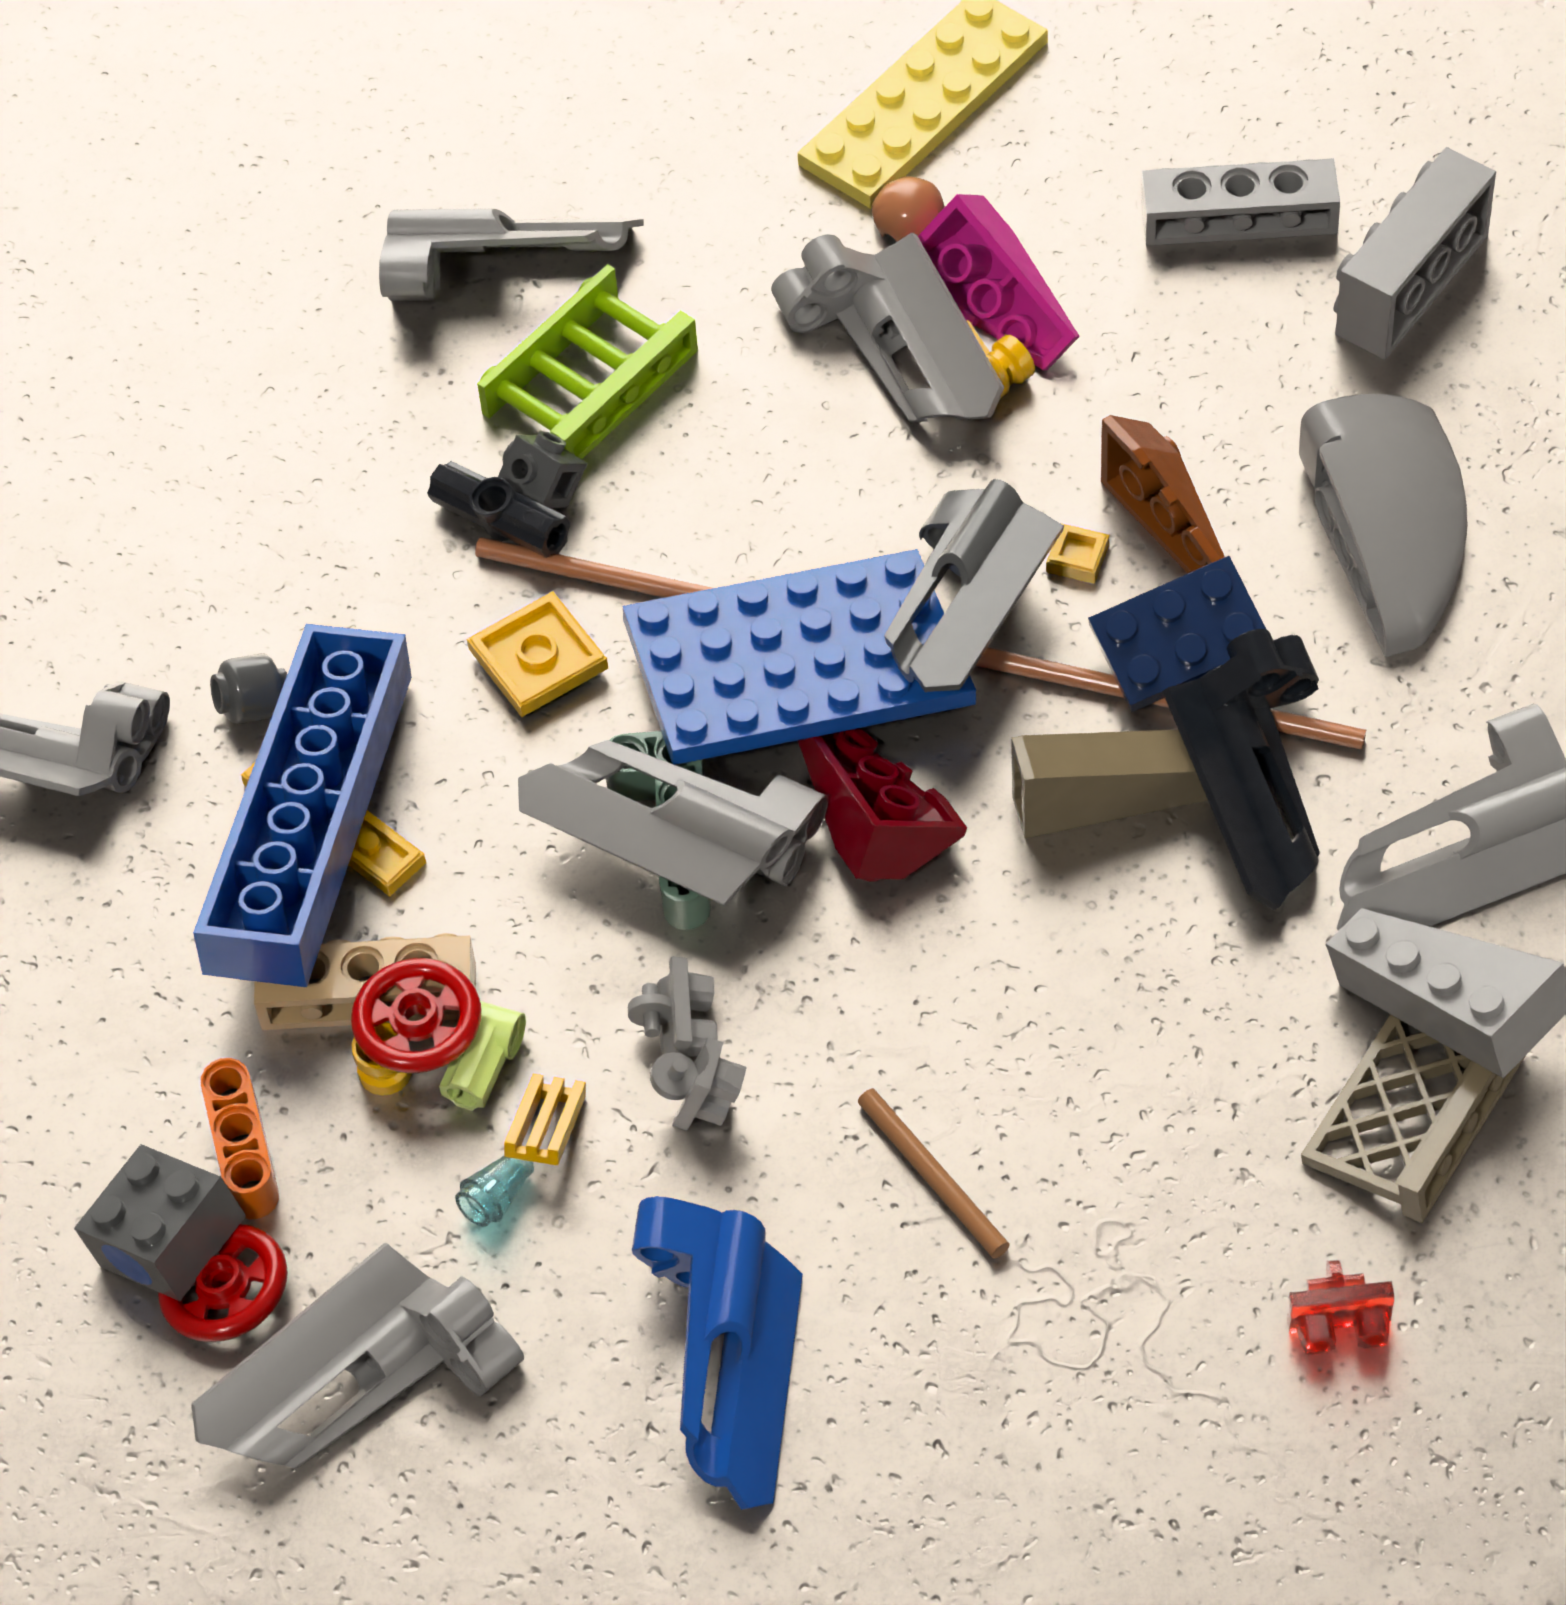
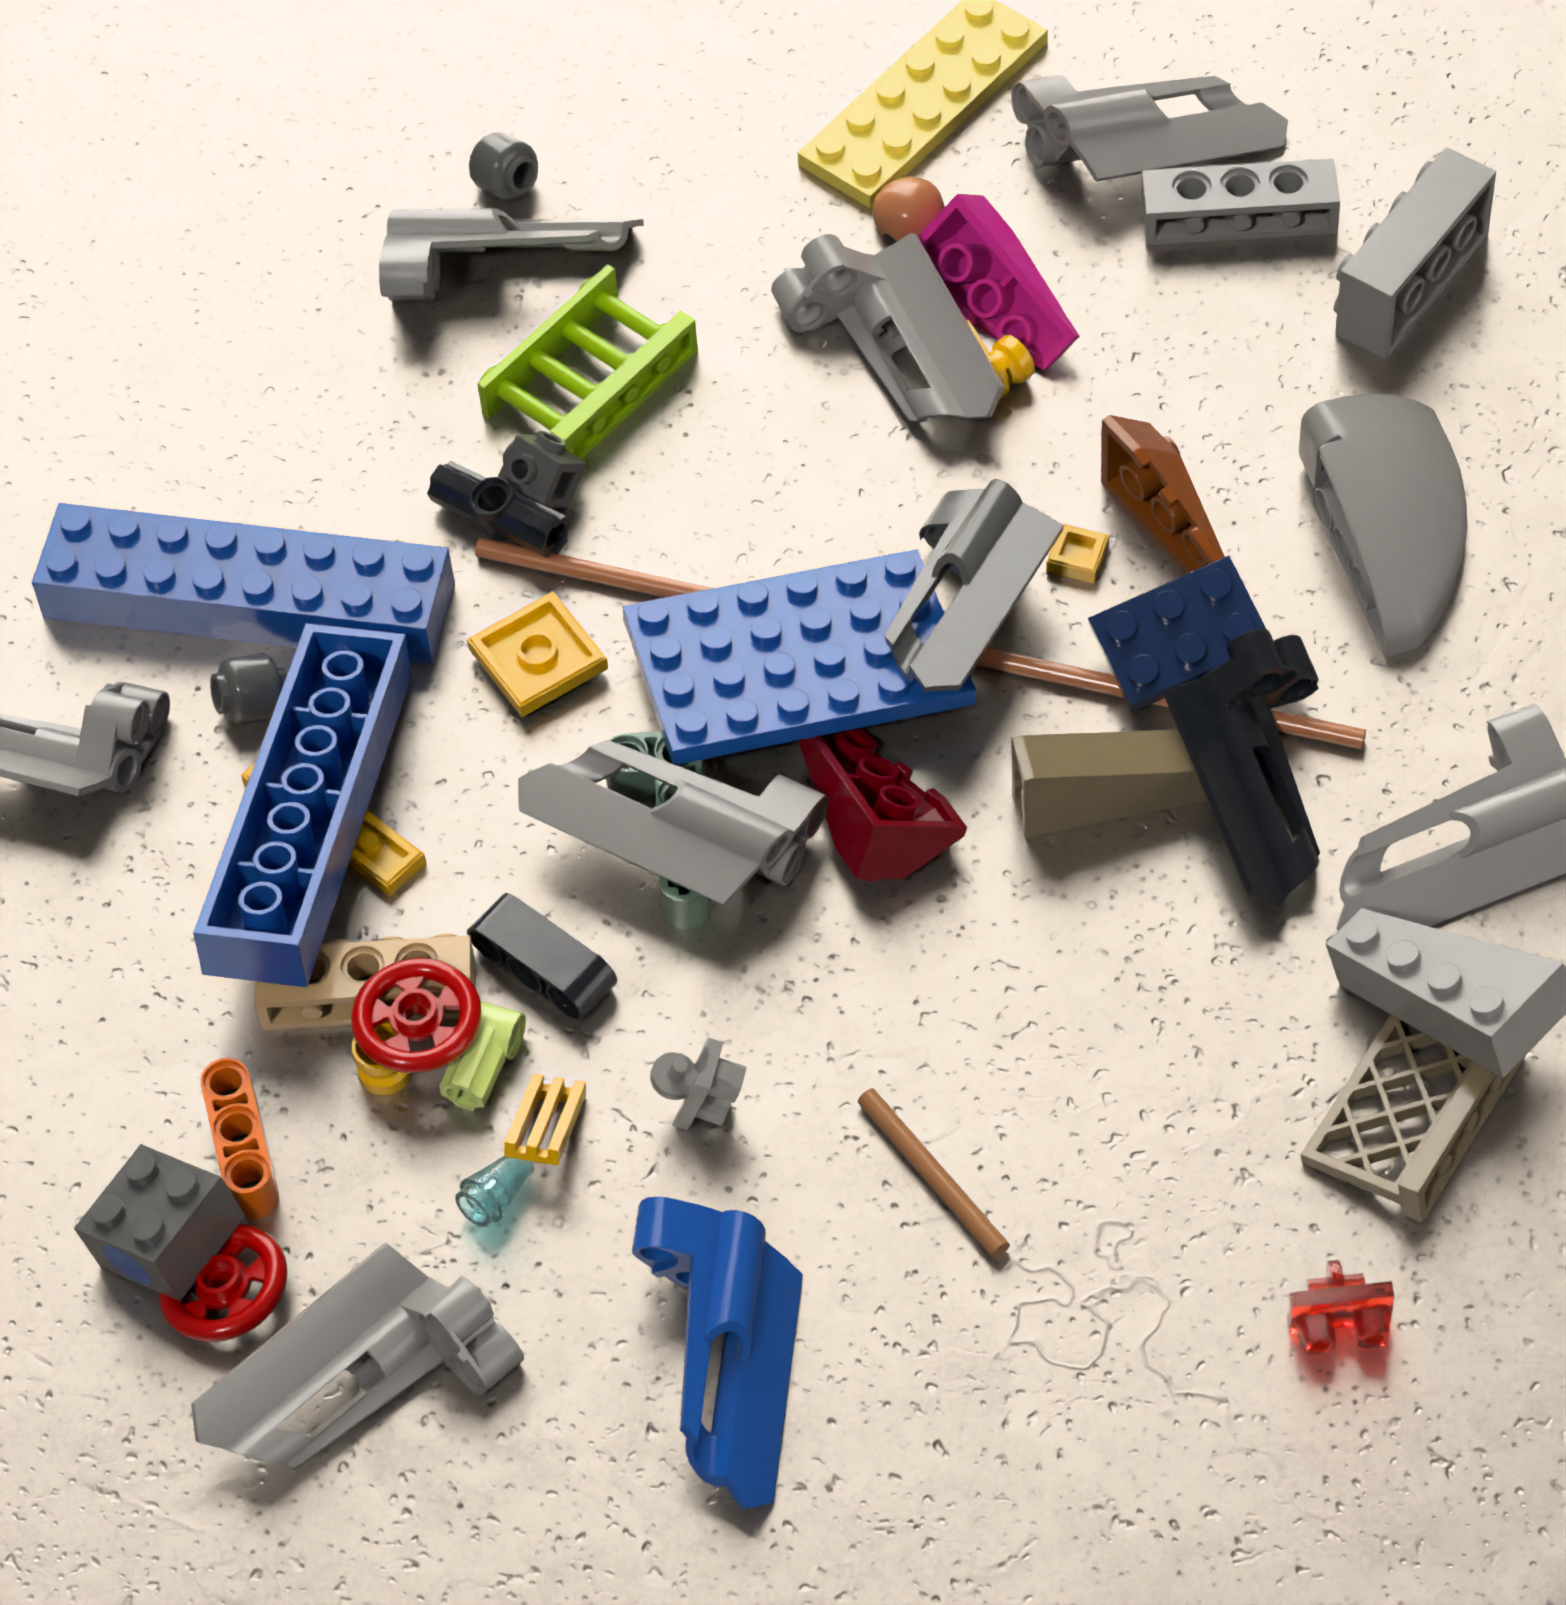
(238, 579): none -> brick
(503, 165): none -> dark grey head
(542, 956): none -> beam
(667, 1009): light grey hips -> none
(1126, 132): none -> light grey panel

